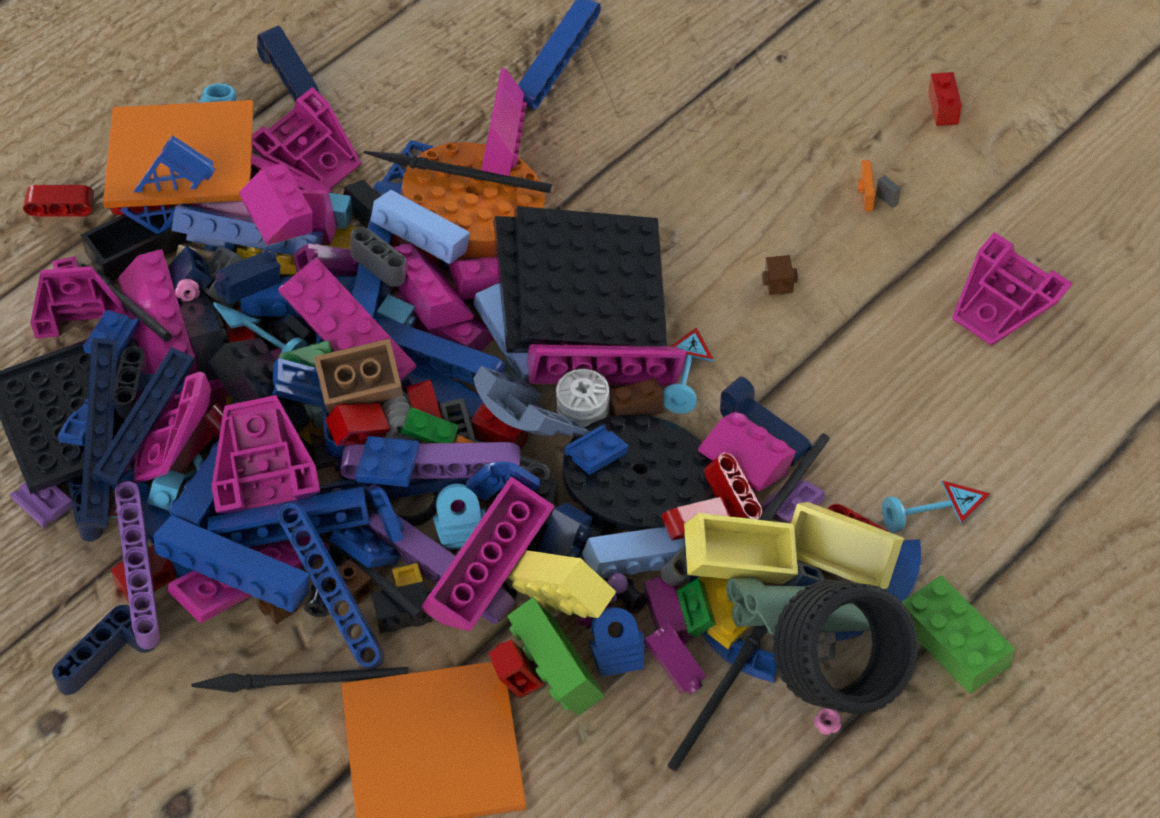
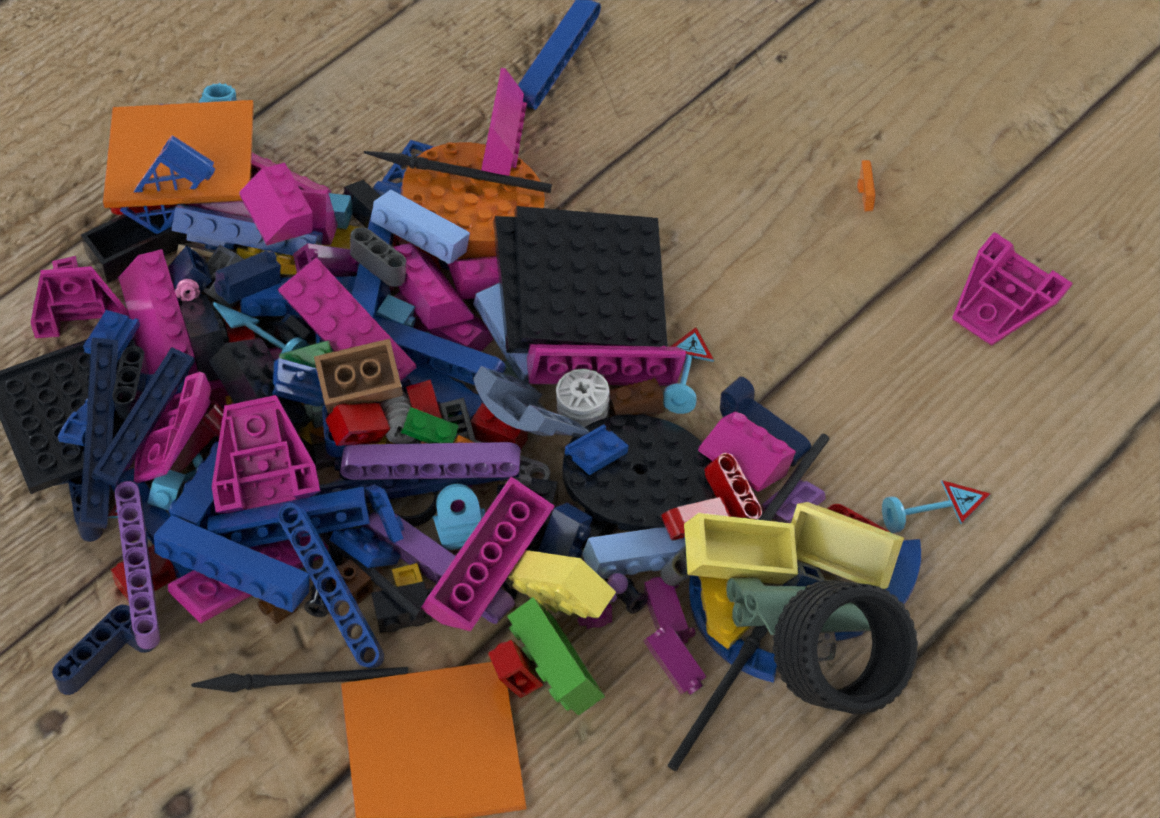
(42, 505): medium lavender plate -> none
(58, 200): red beam -> none
(136, 310): black piece -> none
(276, 48): dark blue beam -> none
(309, 142): dark pink wedge -> none
(387, 461): blue plate -> none
(495, 476): blue plate -> none
(616, 653): blue piece -> none
(696, 607): green plate -> none
(779, 275): reddish brown brick -> none
(828, 715): bright pink plate -> none
(888, 191): dark grey tile -> none
(944, 99): red brick -> none
(958, 634): bright green piece -> none

